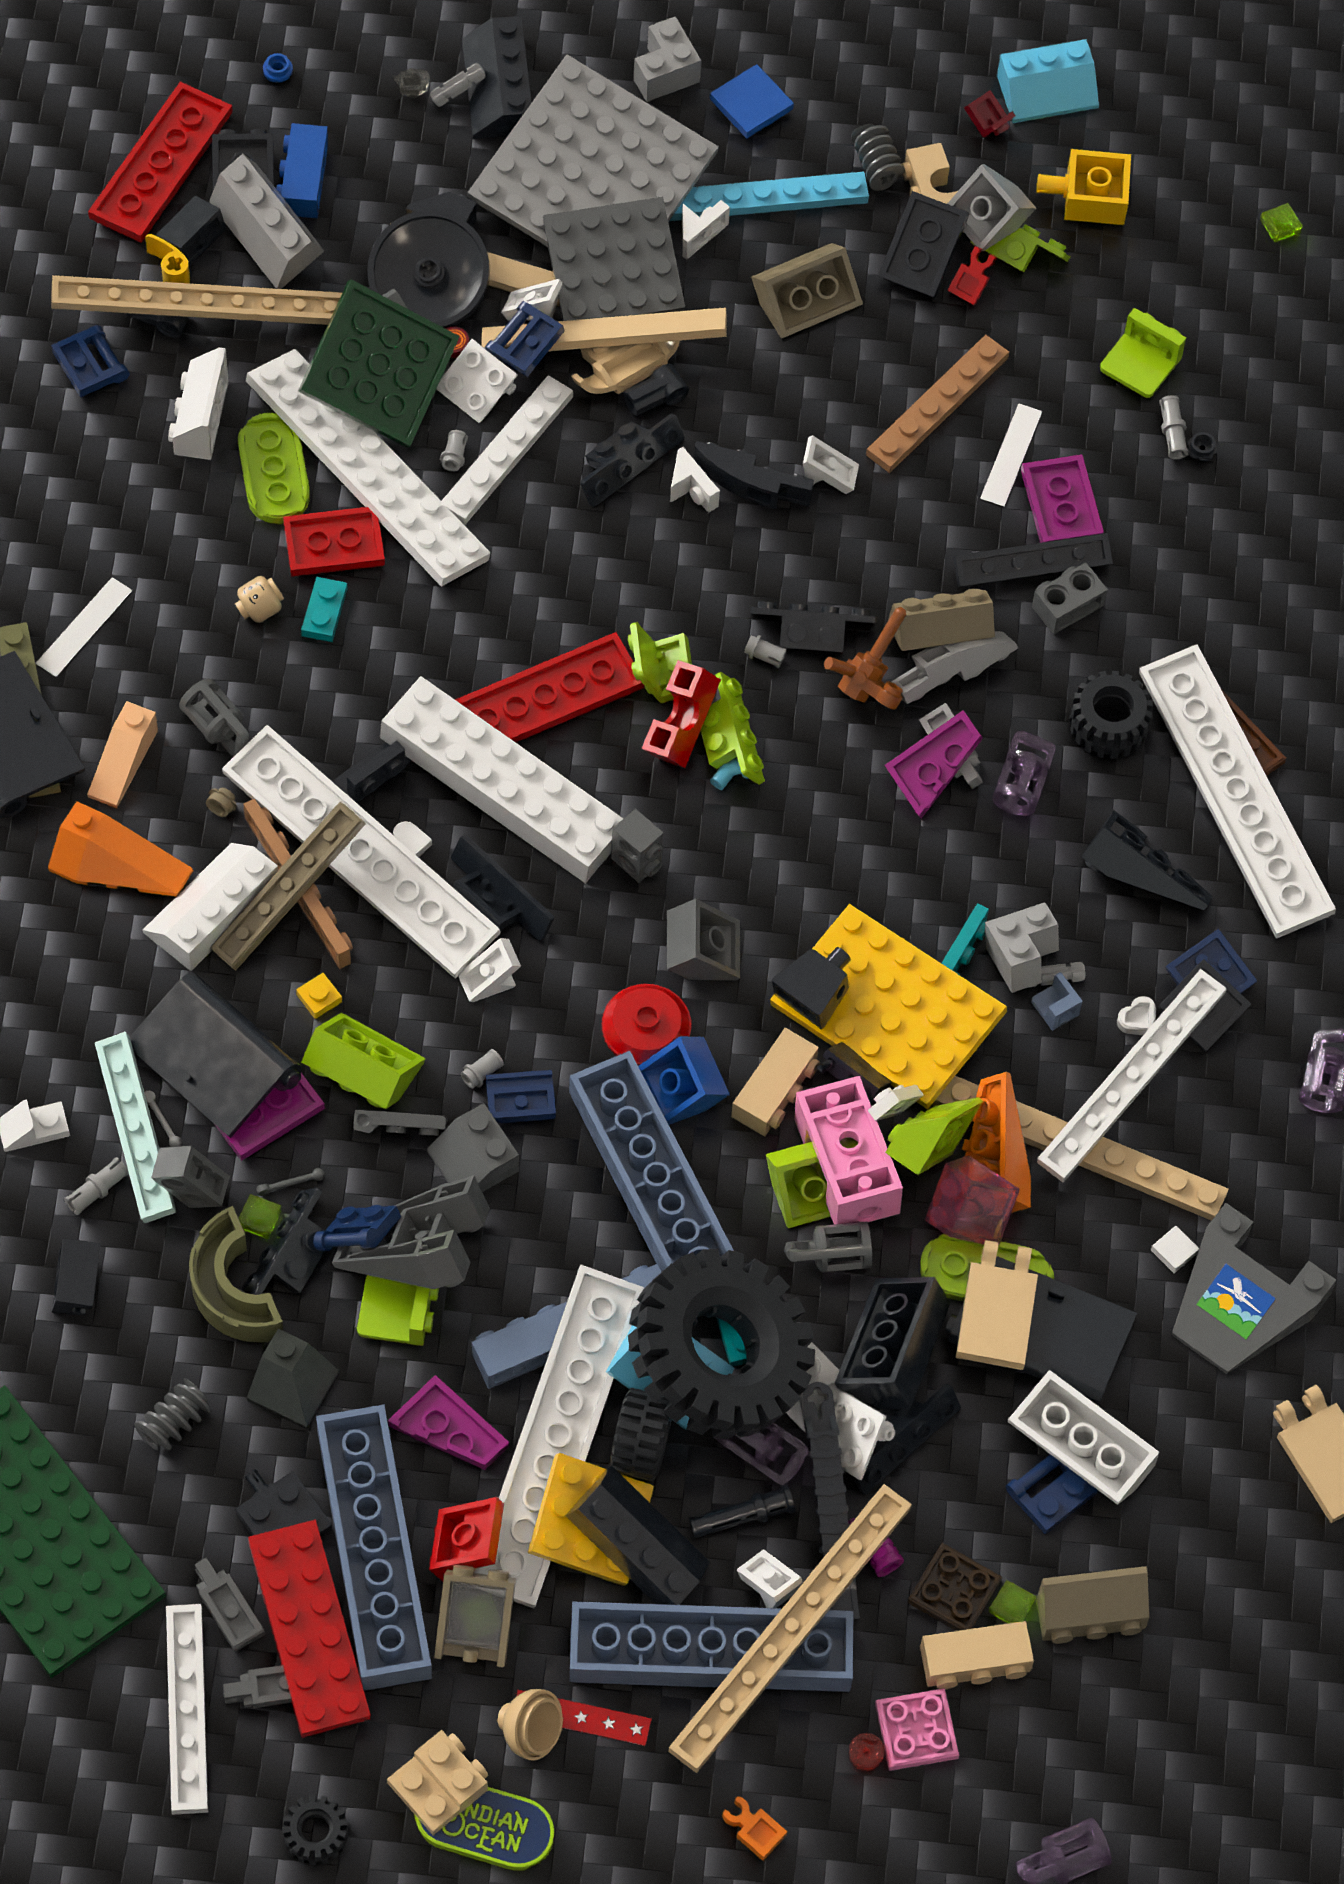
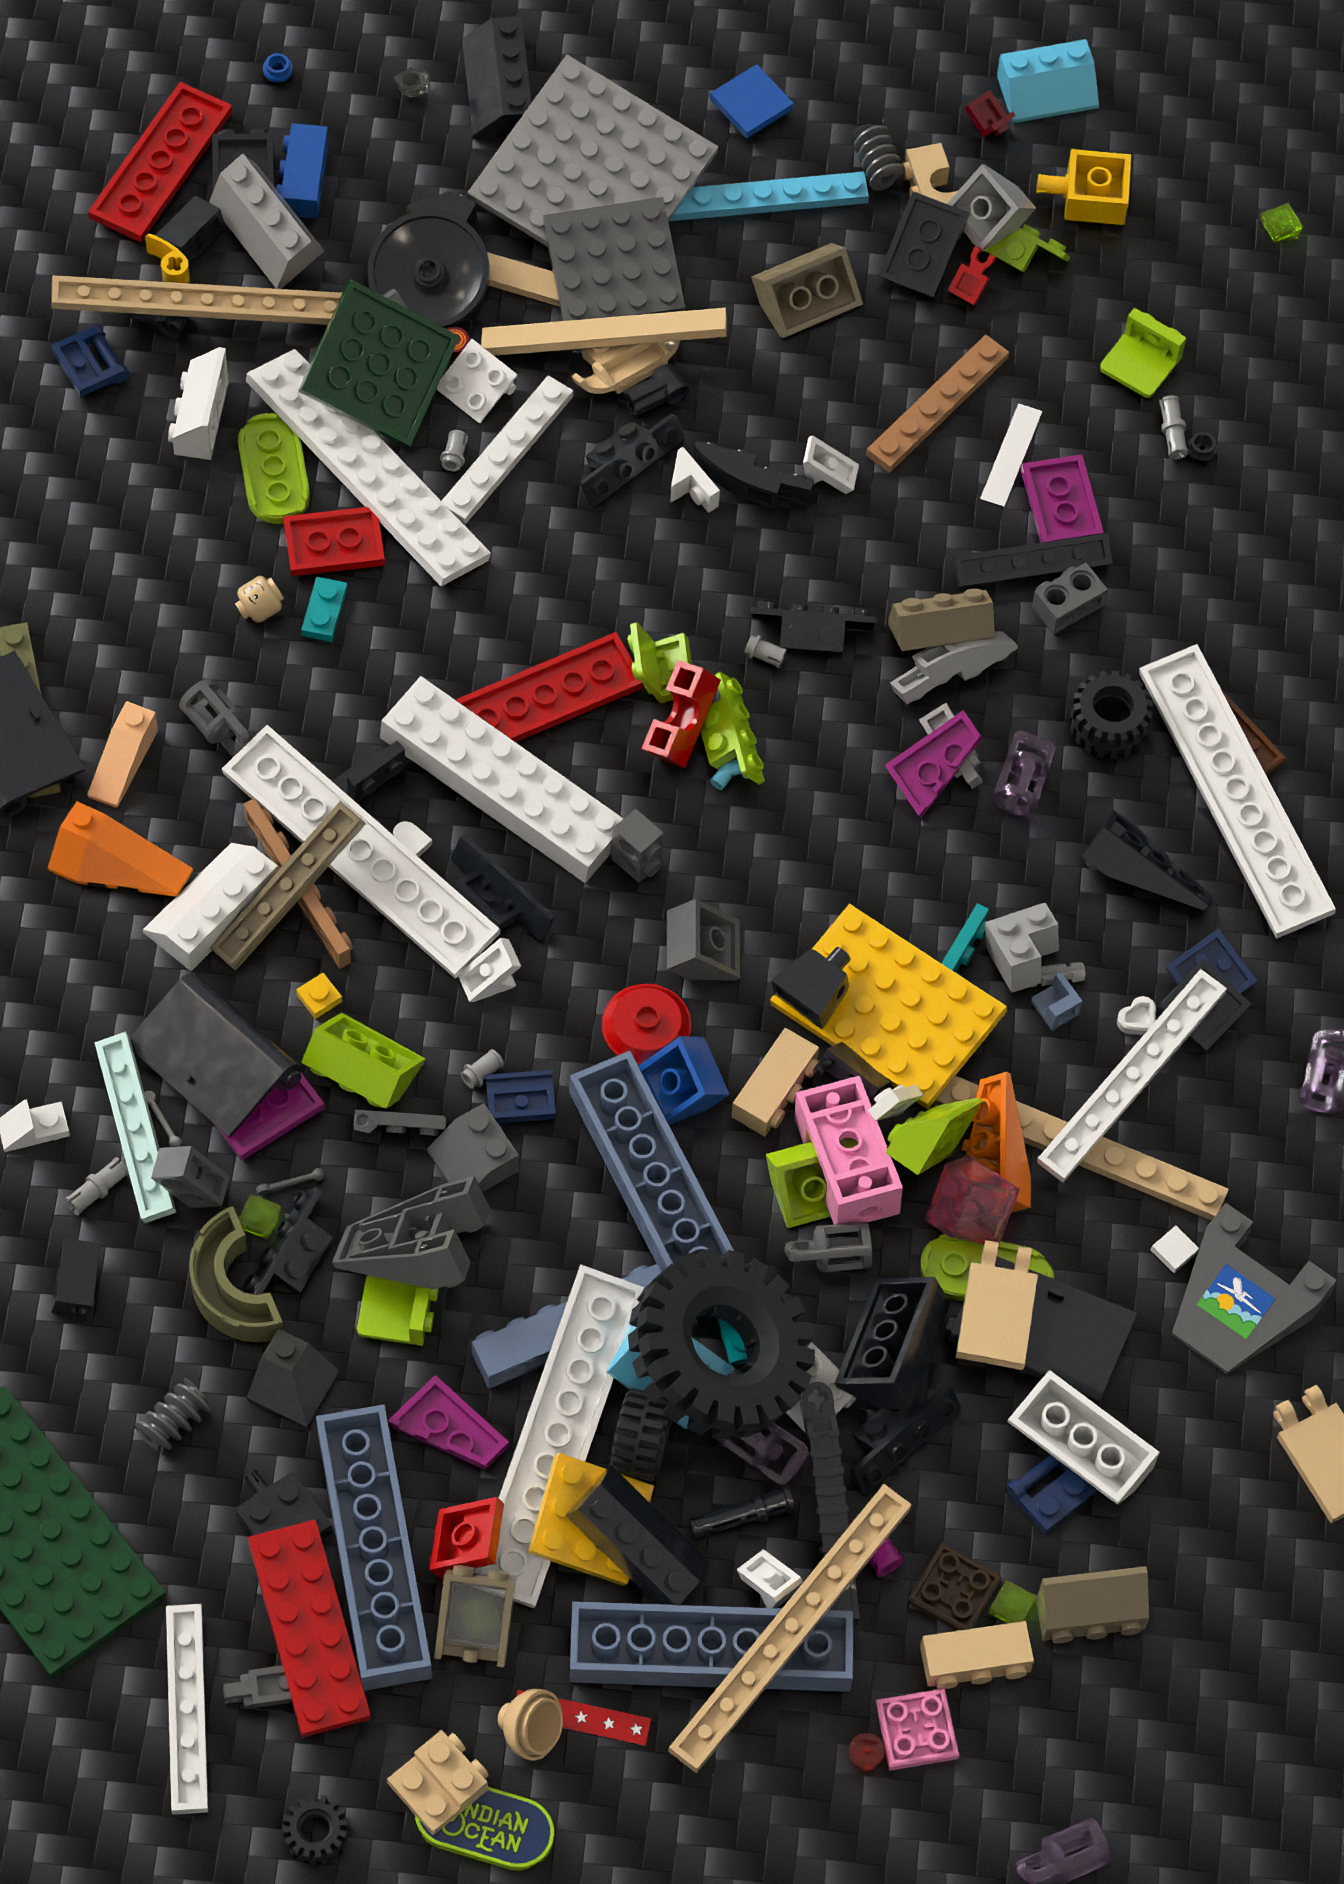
(83, 627): white sticker -> none
(221, 801): dark tan plate -> none
(227, 1606): dark grey hinge -> none
(358, 1227): dark blue plate -> none
(457, 84): light grey axle -> none
(531, 343): dark blue plate -> none
(540, 296): white slope -> none
(670, 64): light grey brick -> none
(700, 230): white slope -> none
(758, 1831): orange plate -> none
(859, 1431): white hinge -> none
(865, 671): dark orange piece -> none

